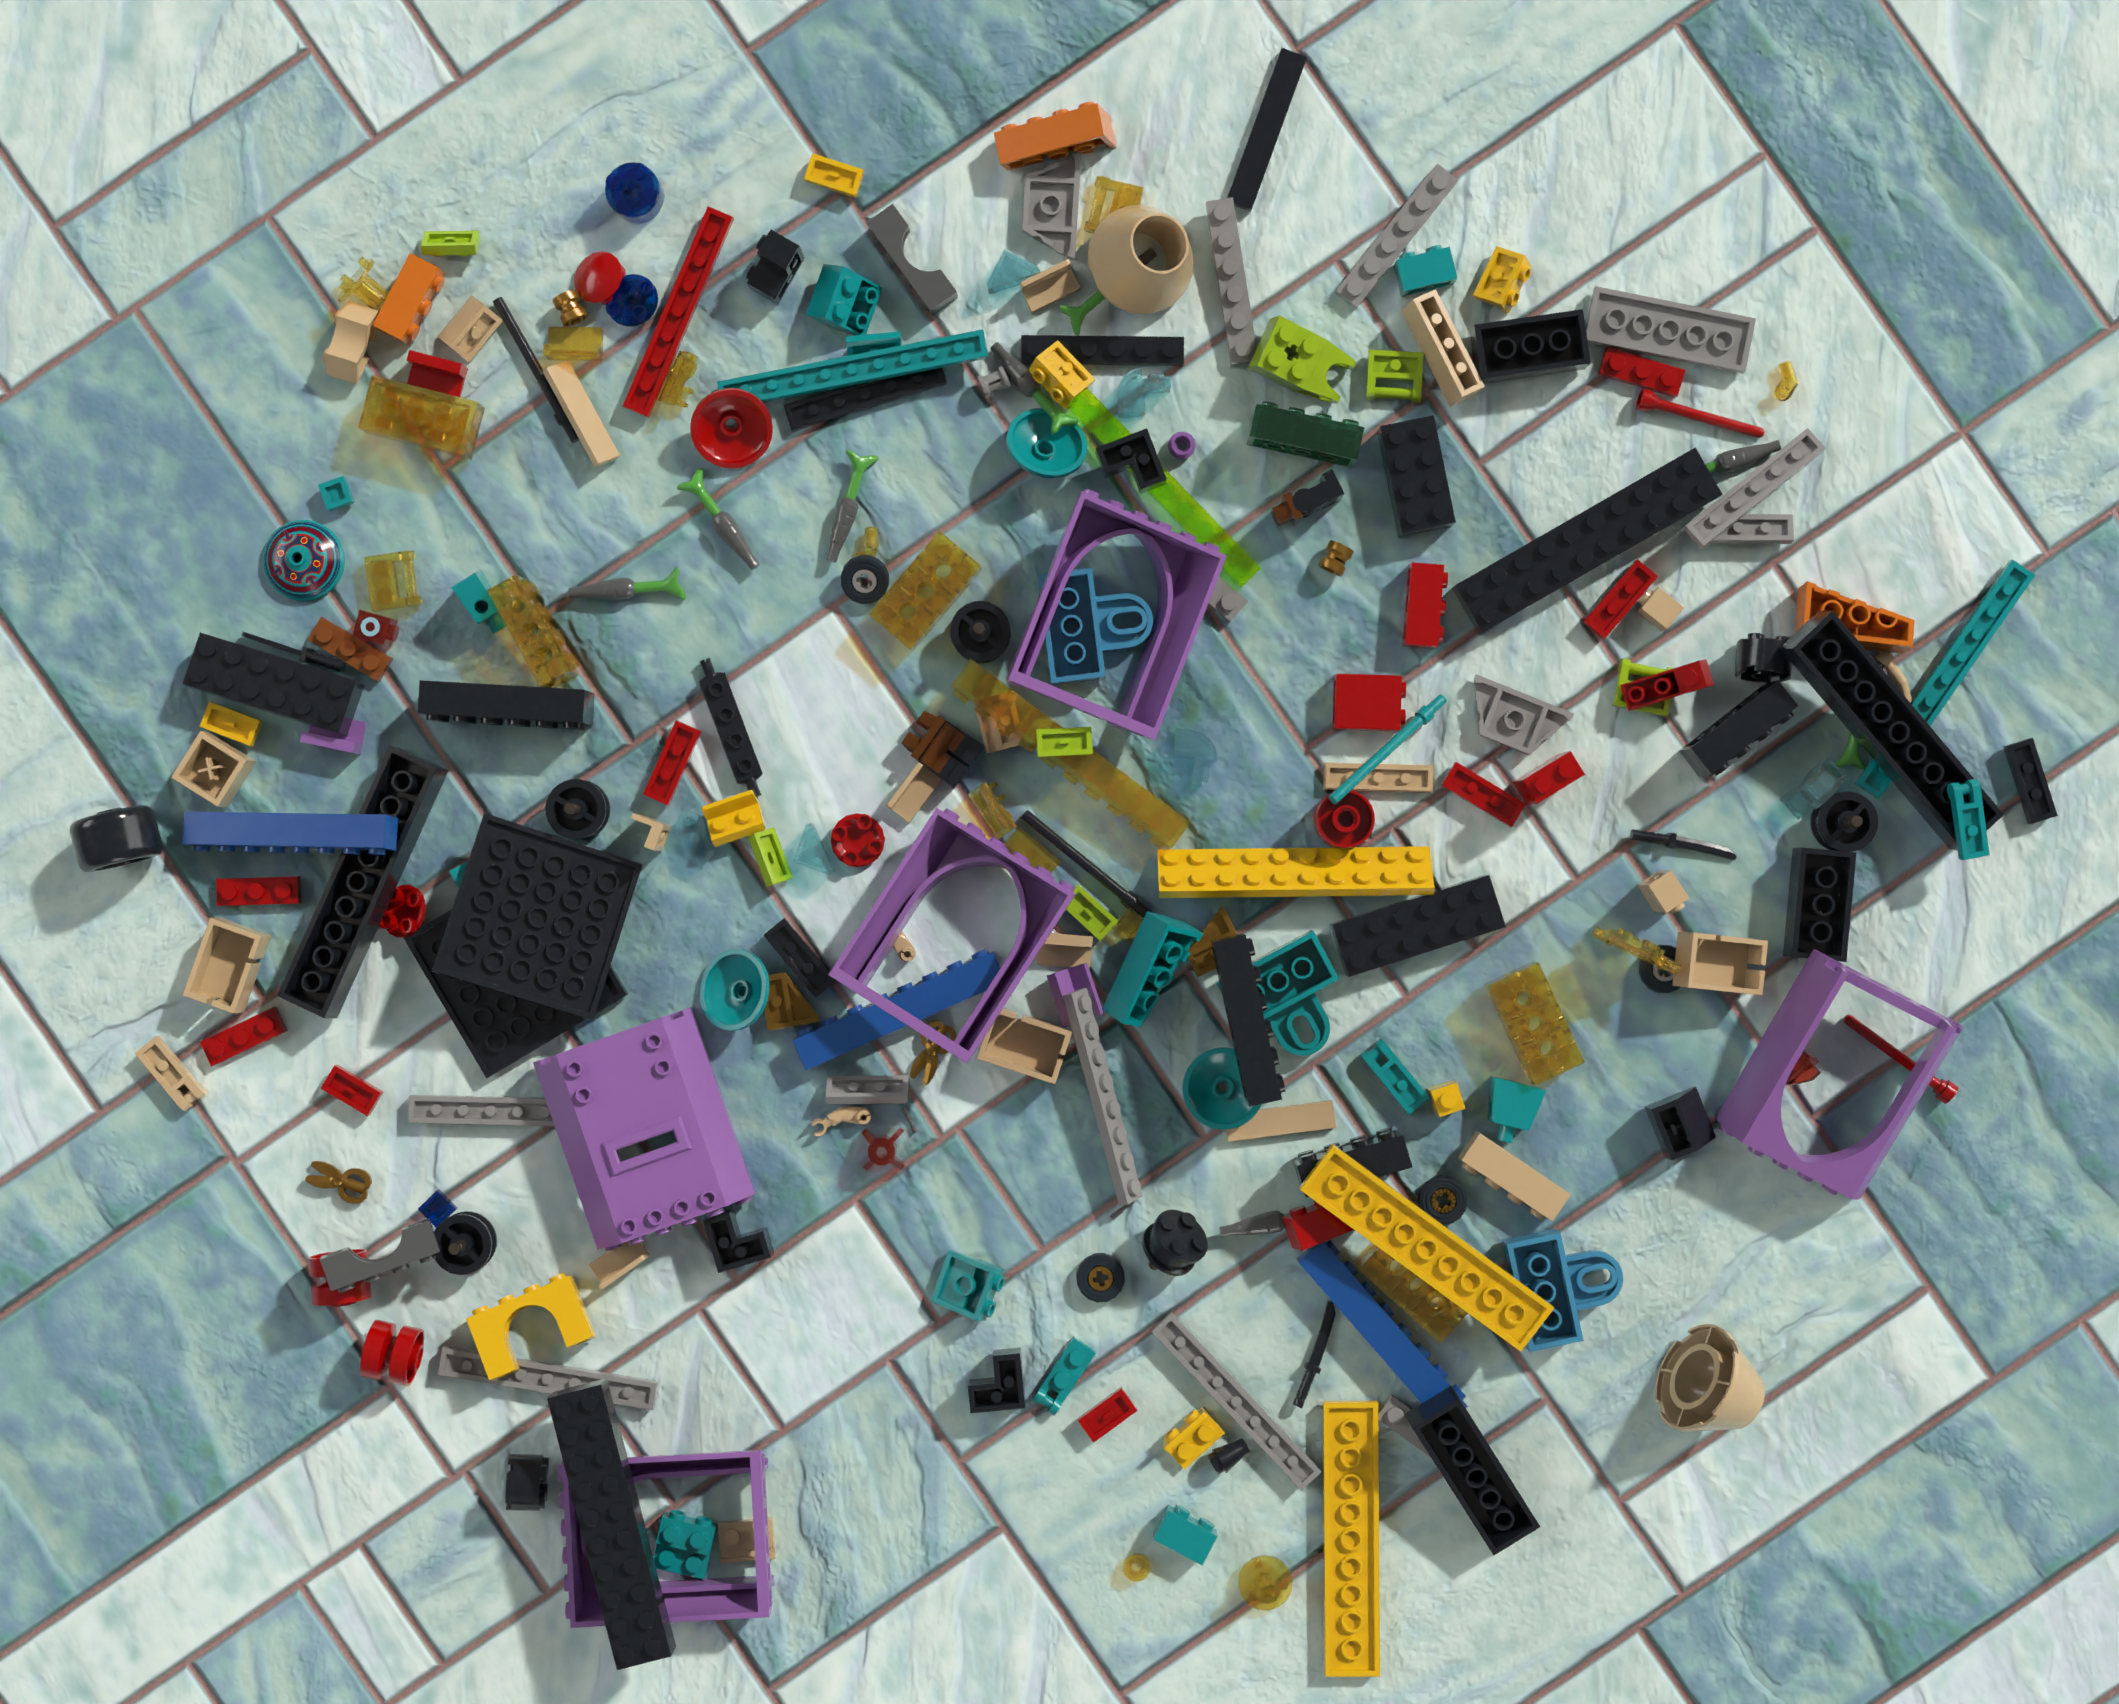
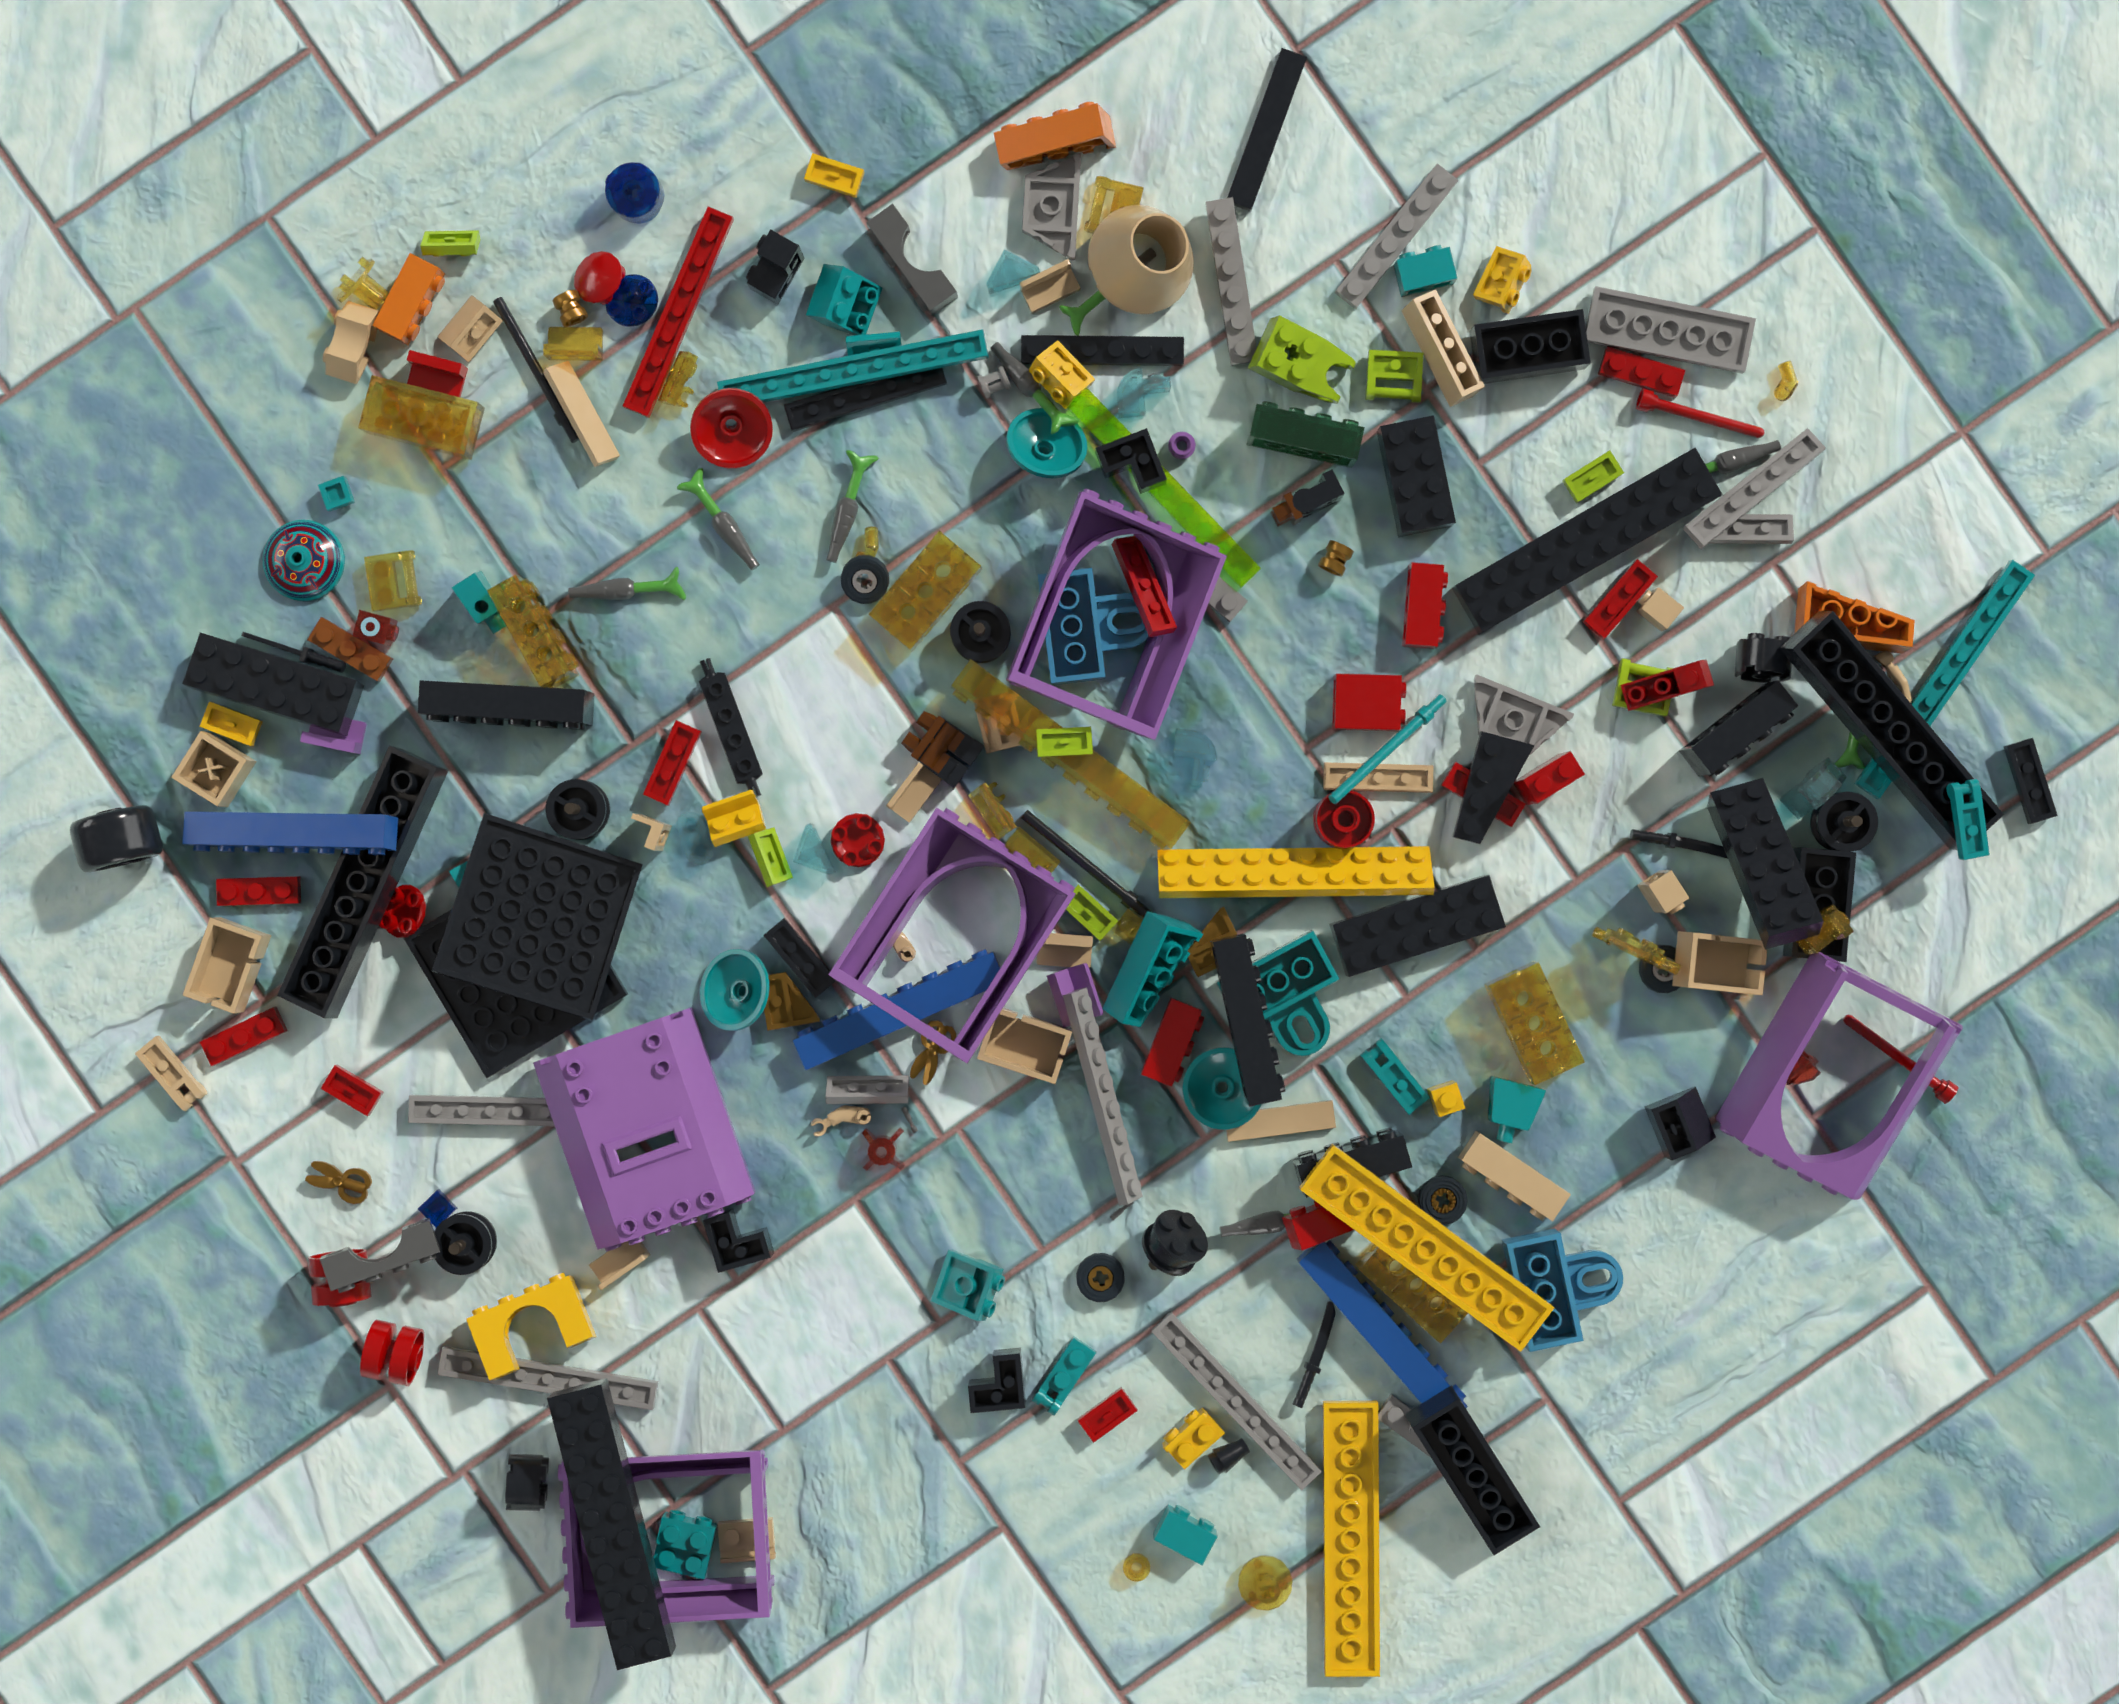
(1144, 586): none -> red plate
(1172, 1042): none -> red brick
(1490, 778): none -> black wing
(1593, 476): none -> lime plate
(1708, 1383): tan cone -> none
(1764, 864): none -> black brick
(1834, 927): none -> clear yellow brick

